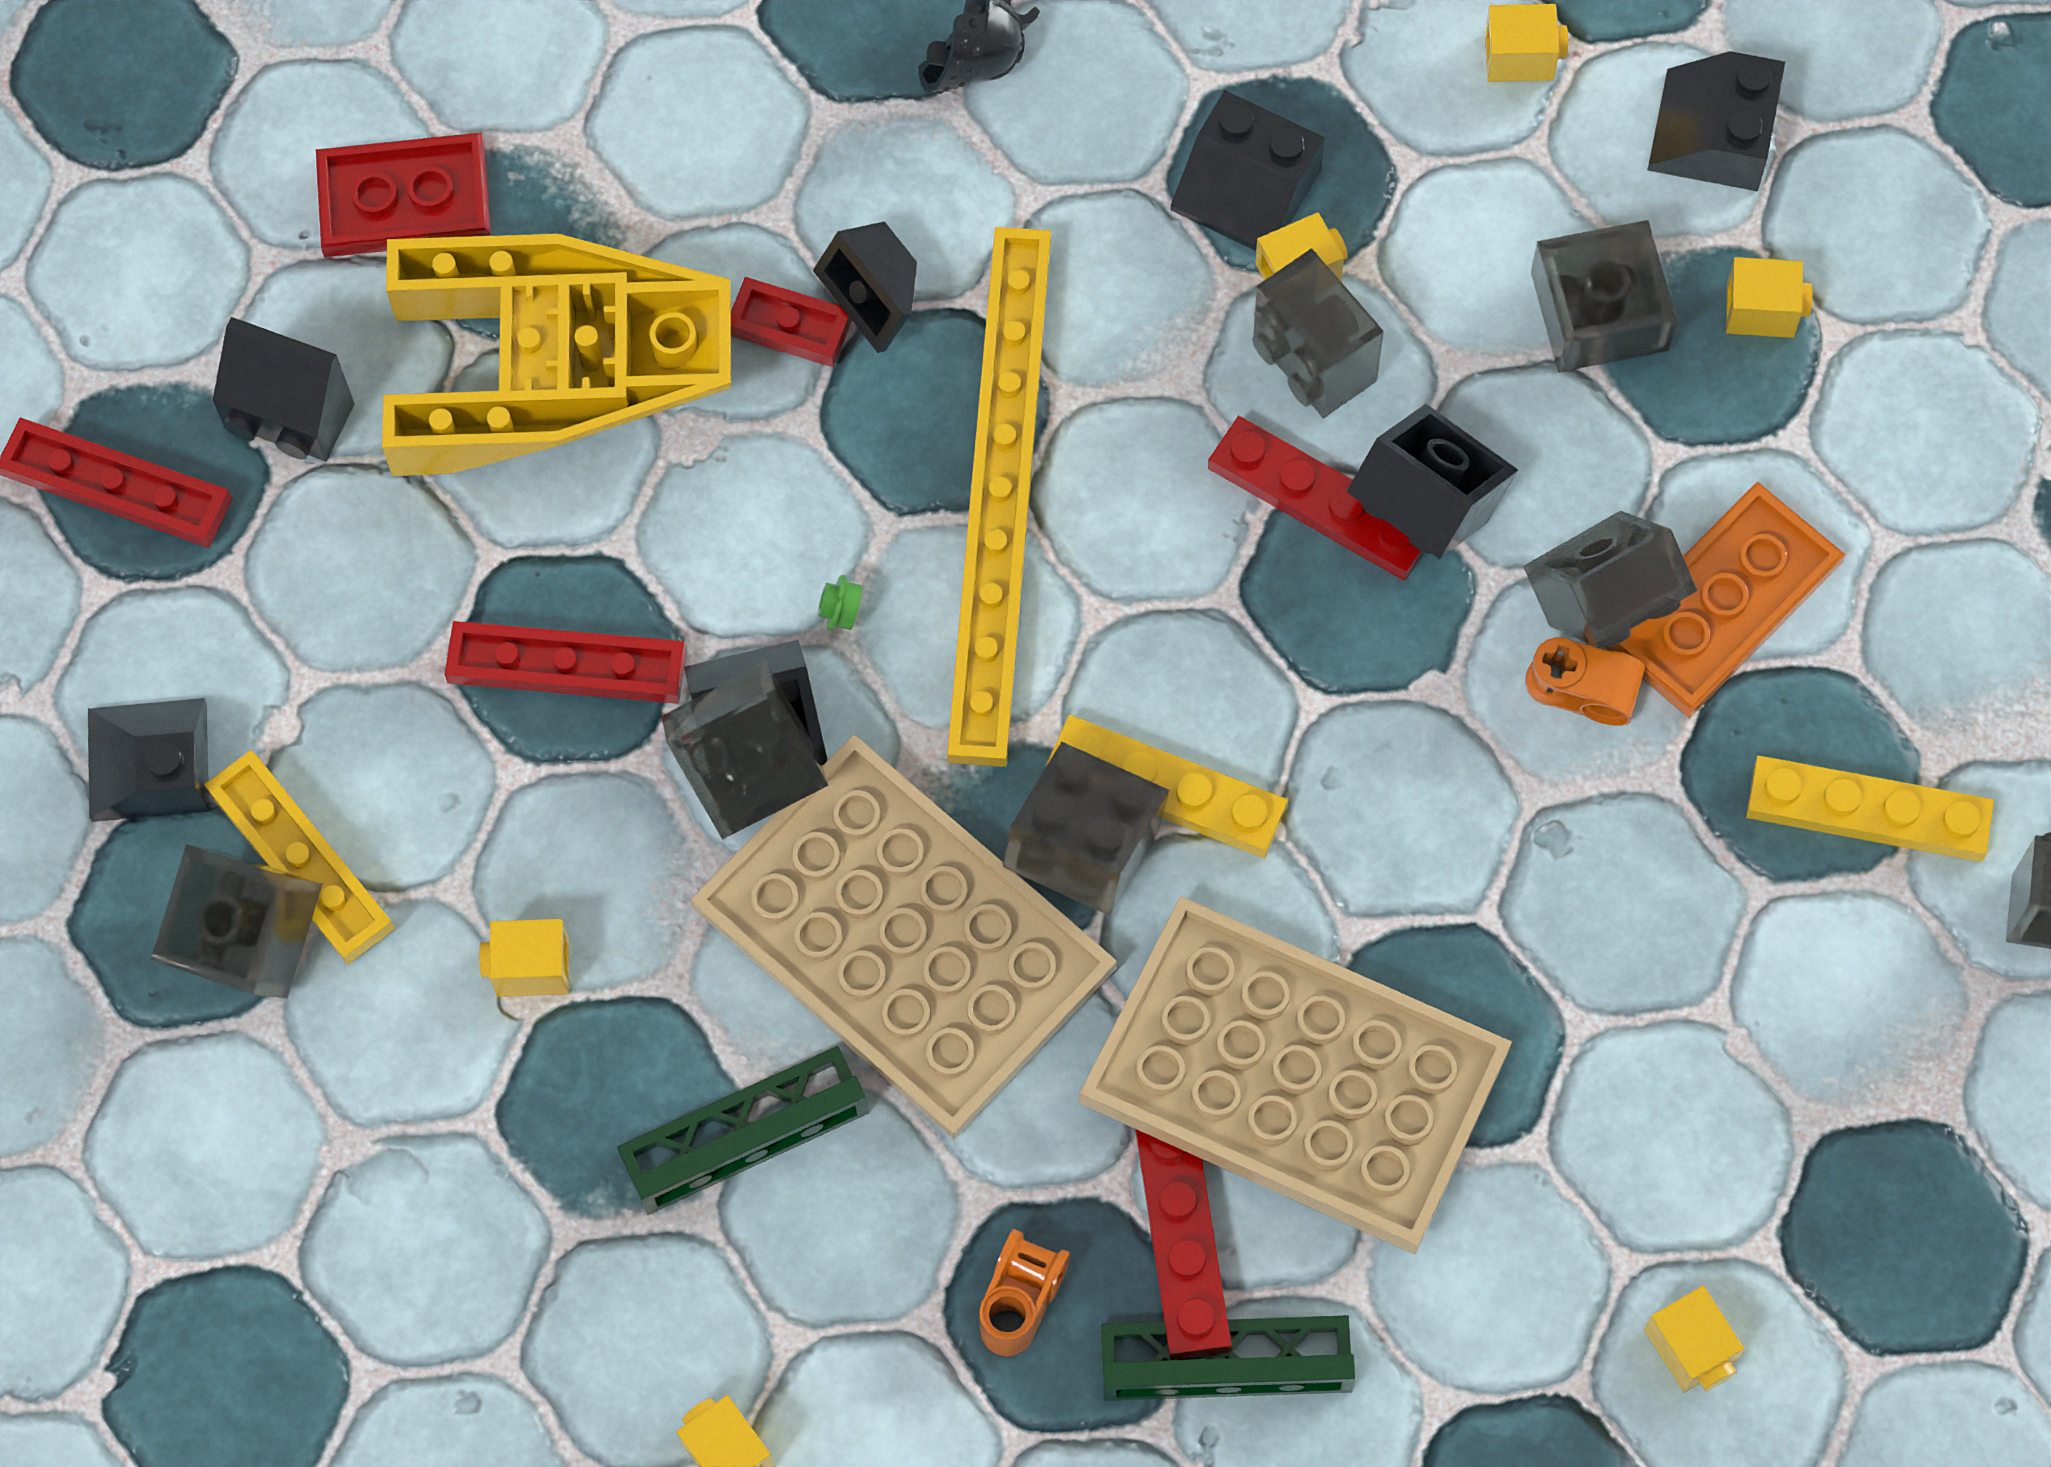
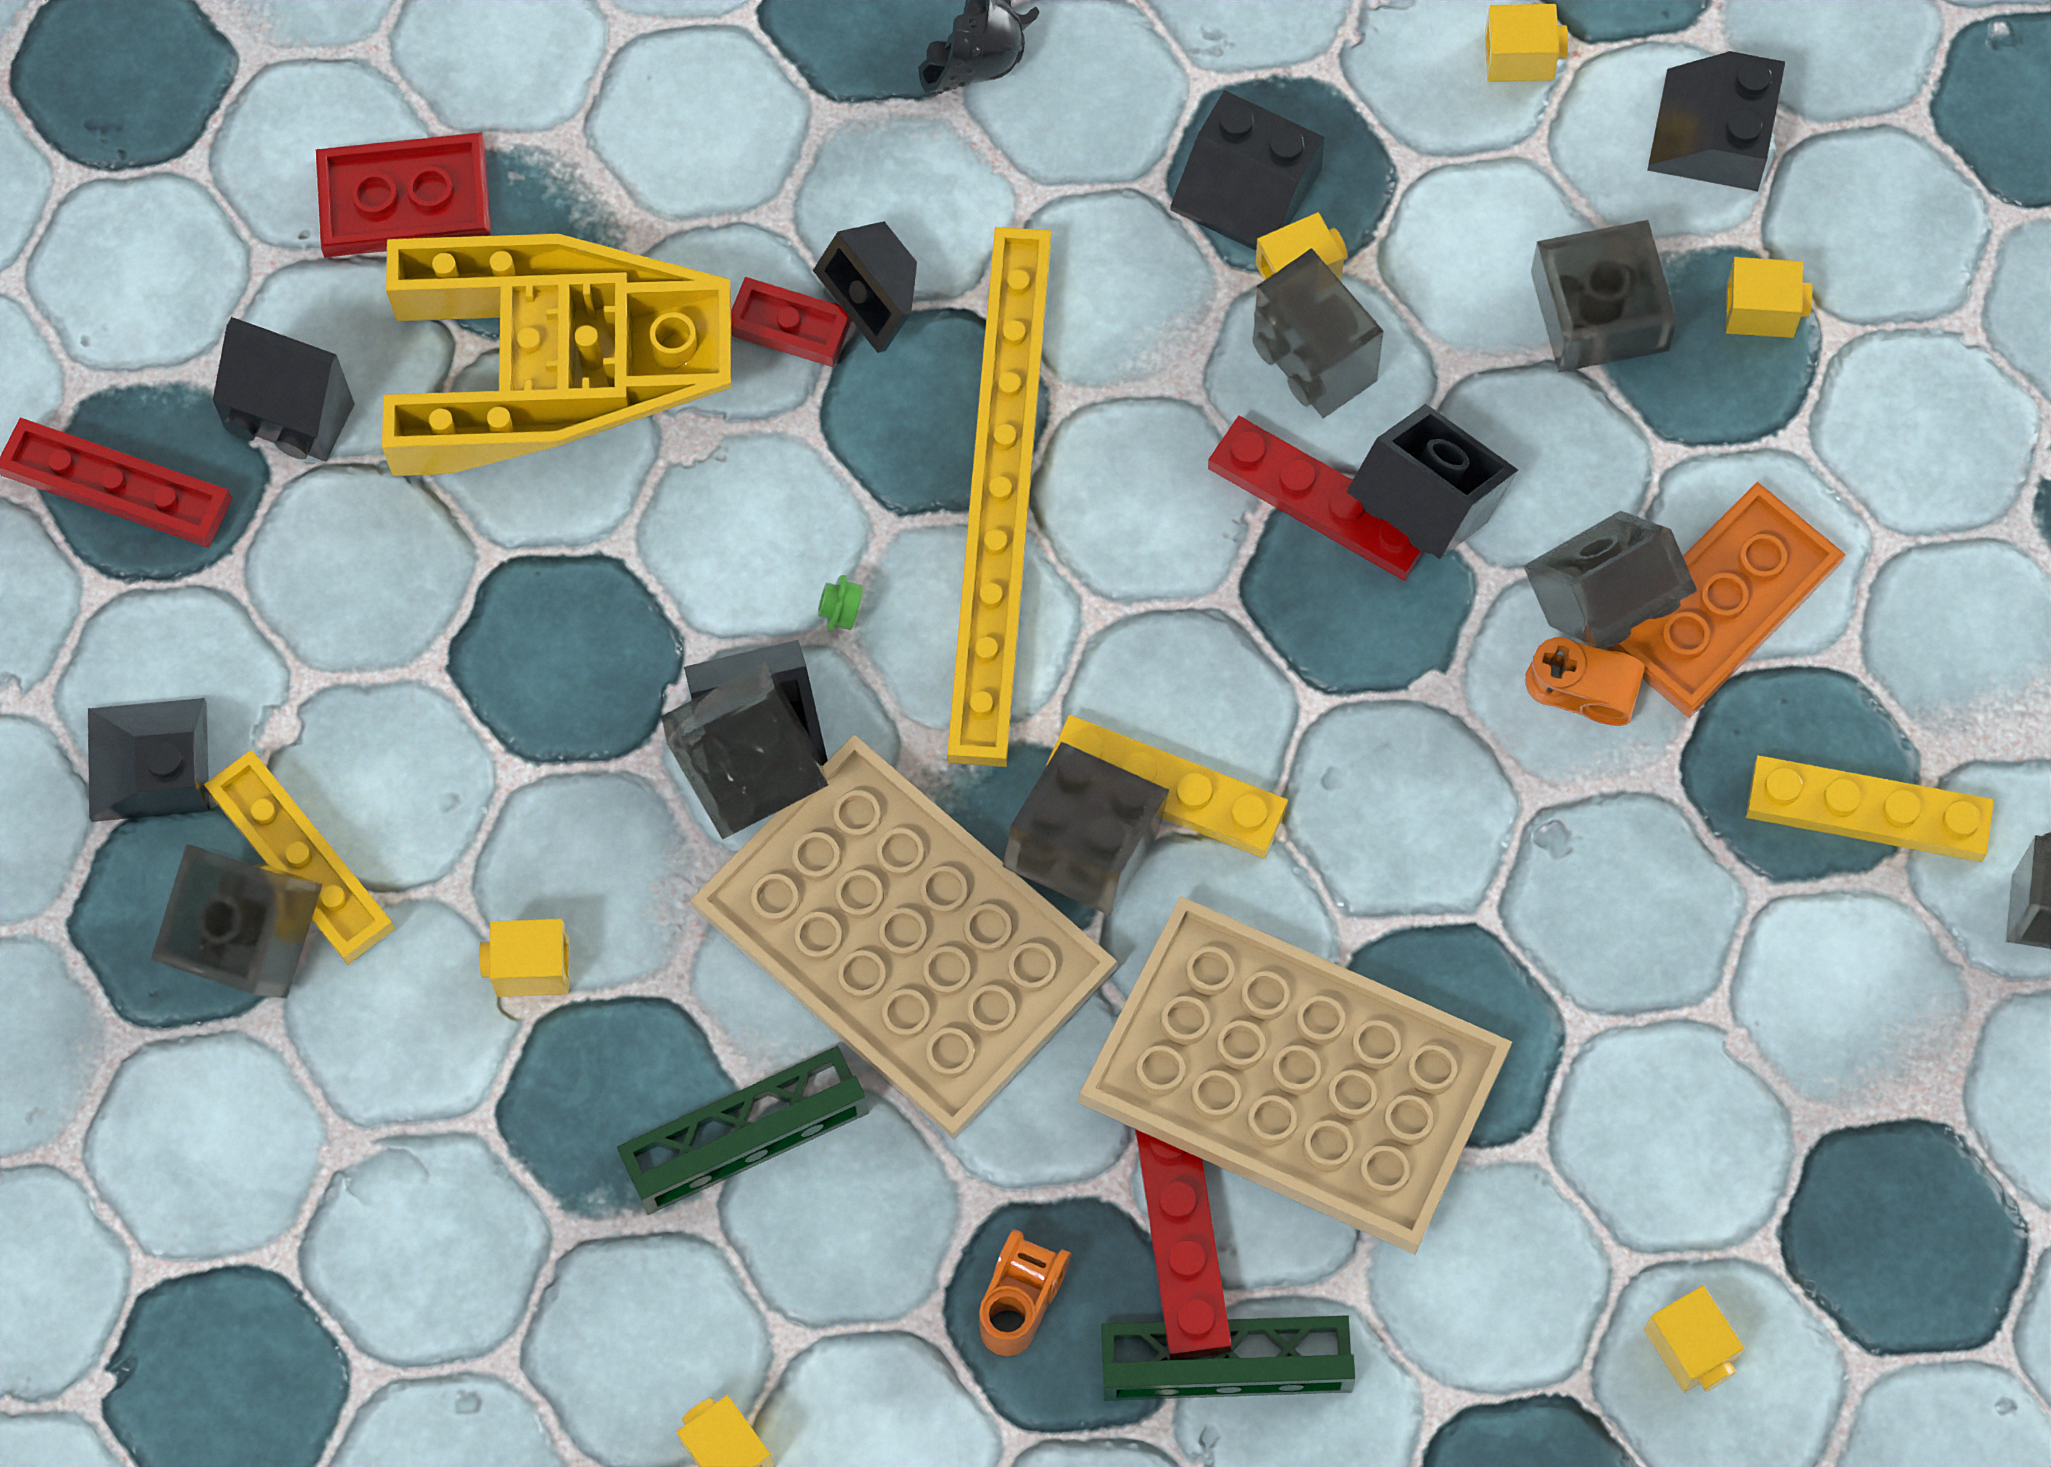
(565, 662): red plate -> none

